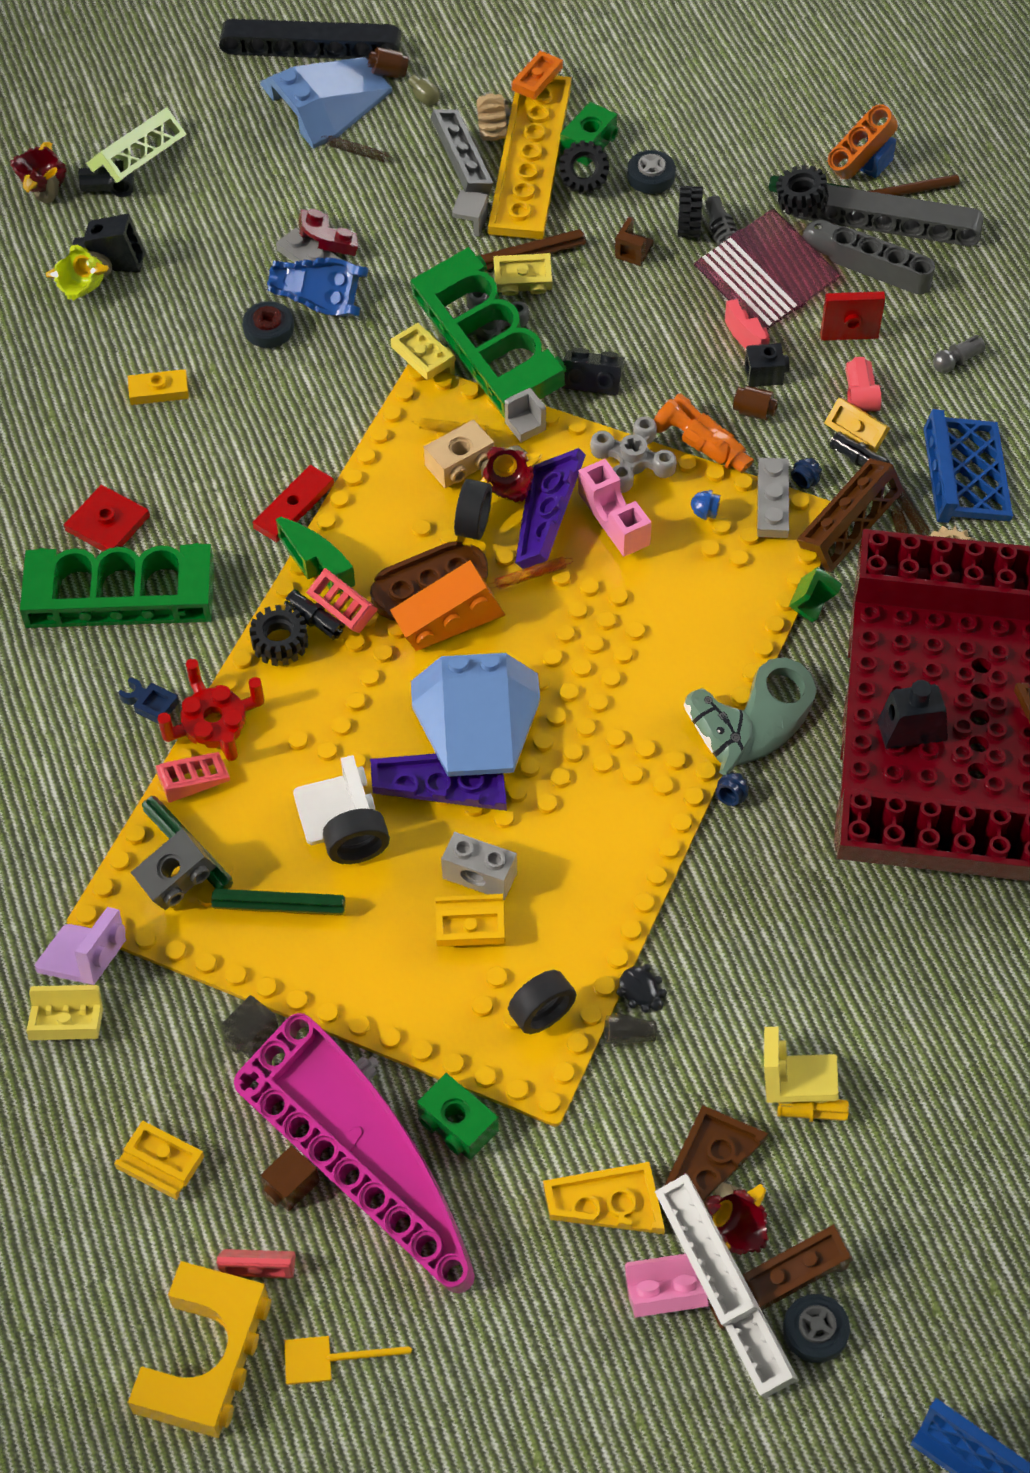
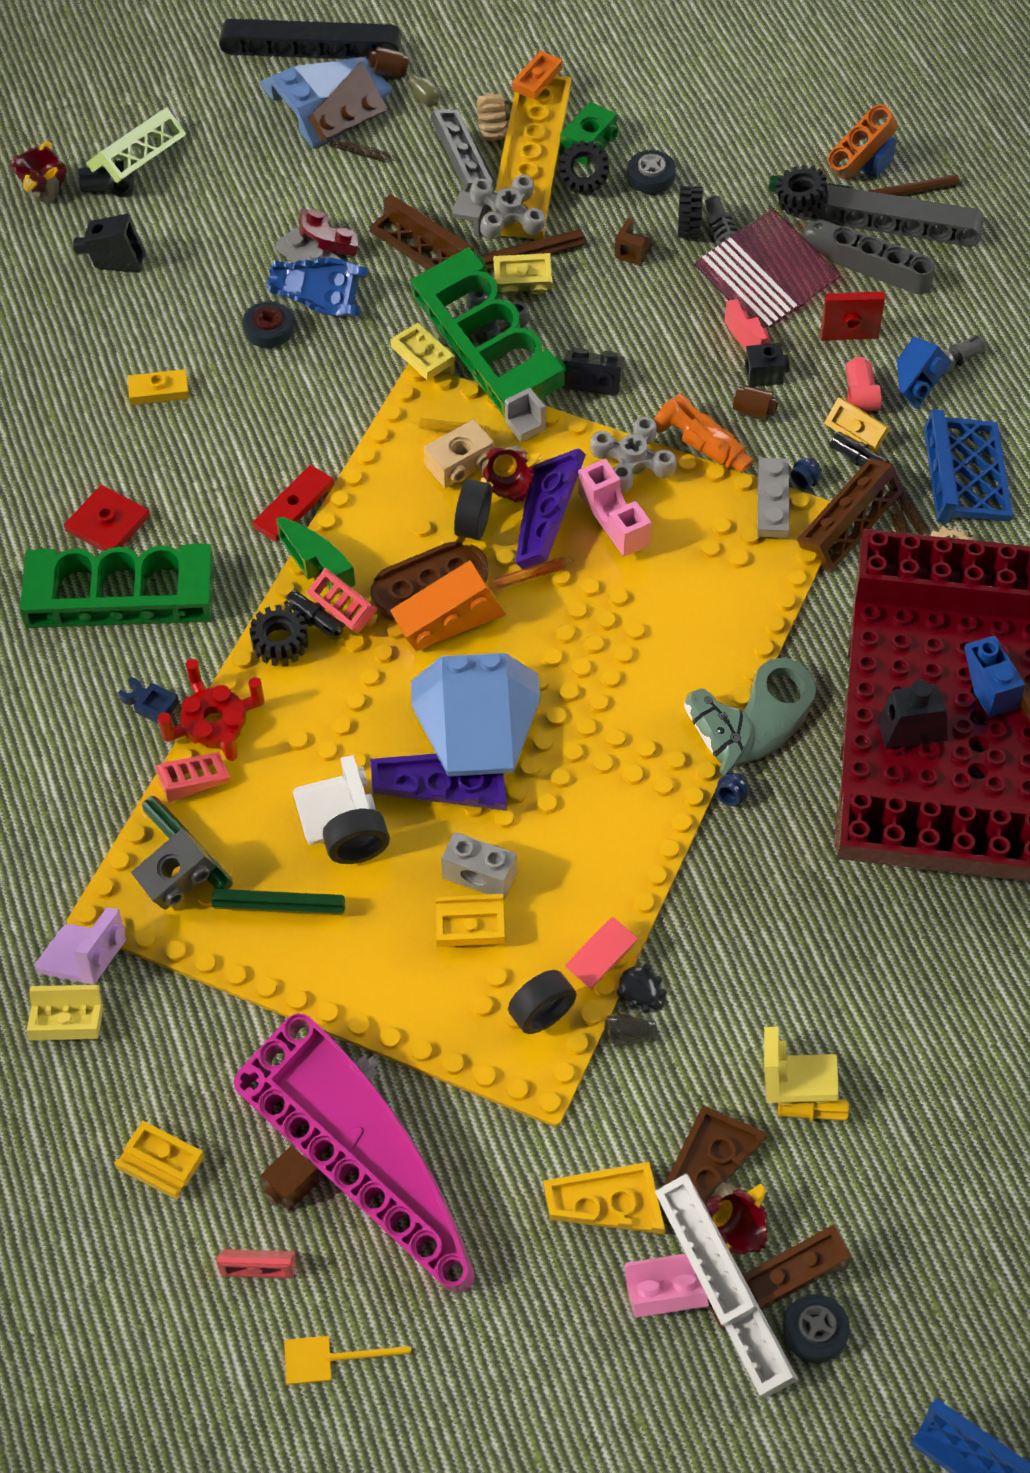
(80, 272): neon yellow hair -> none
(205, 1400): yellow arch -> none
(249, 1027): clear smoke brick -> none
(348, 105): none -> reddish brown wing
(414, 225): none -> reddish brown fence
(450, 1099): green brick -> none
(507, 206): none -> light grey gear
(601, 952): none -> coral slope
(705, 504): blue plate -> none
(813, 592): green panel -> none
(920, 369): none -> blue slope
(993, 676): none -> blue slope

